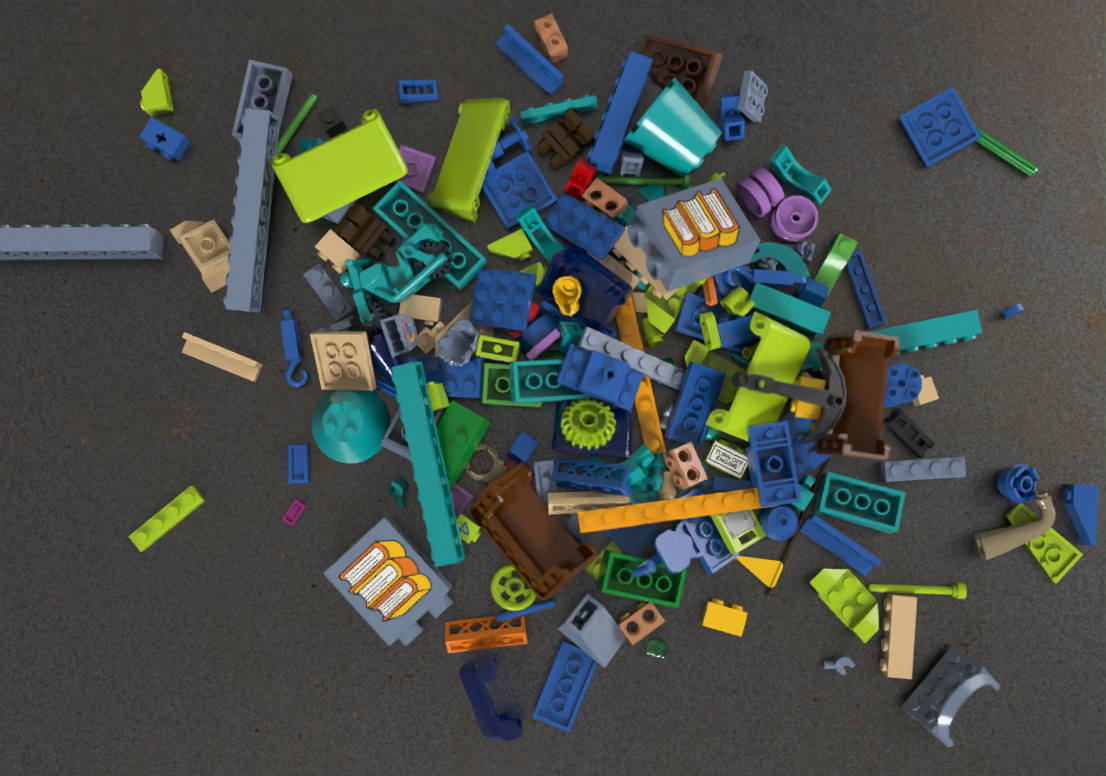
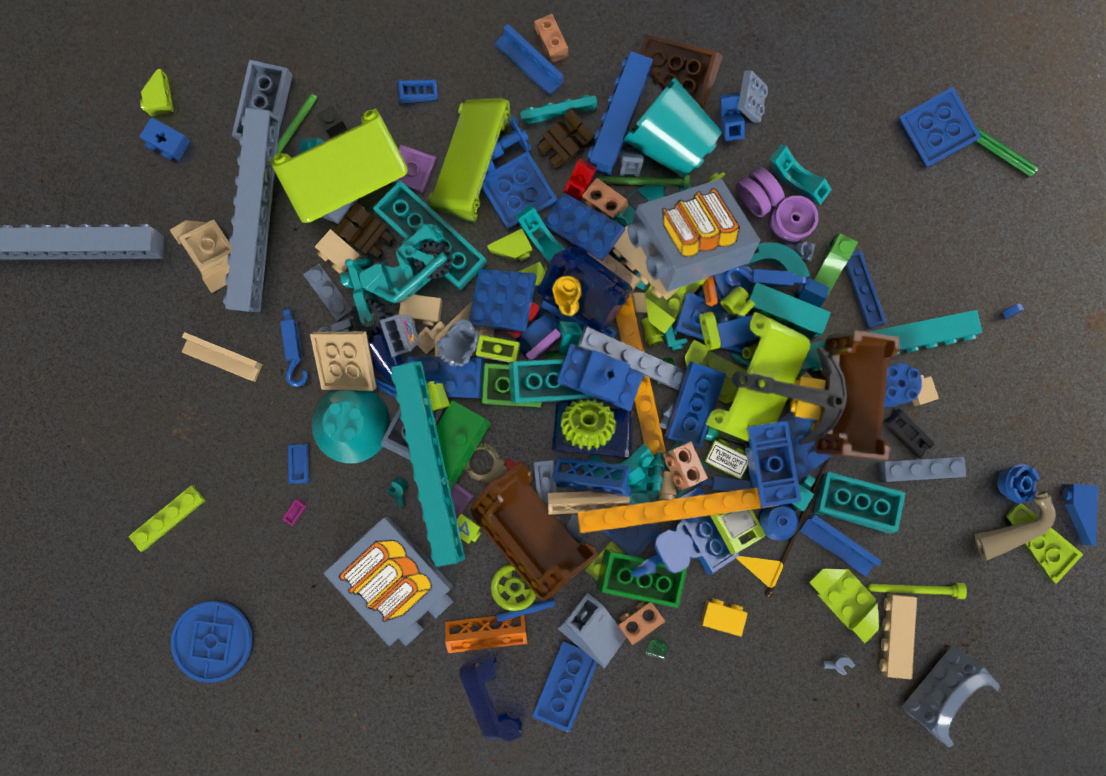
(211, 641): none -> blue plate
(522, 448): blue brick -> none
(669, 338): none -> teal bracket
(767, 263): sand blue plate -> none

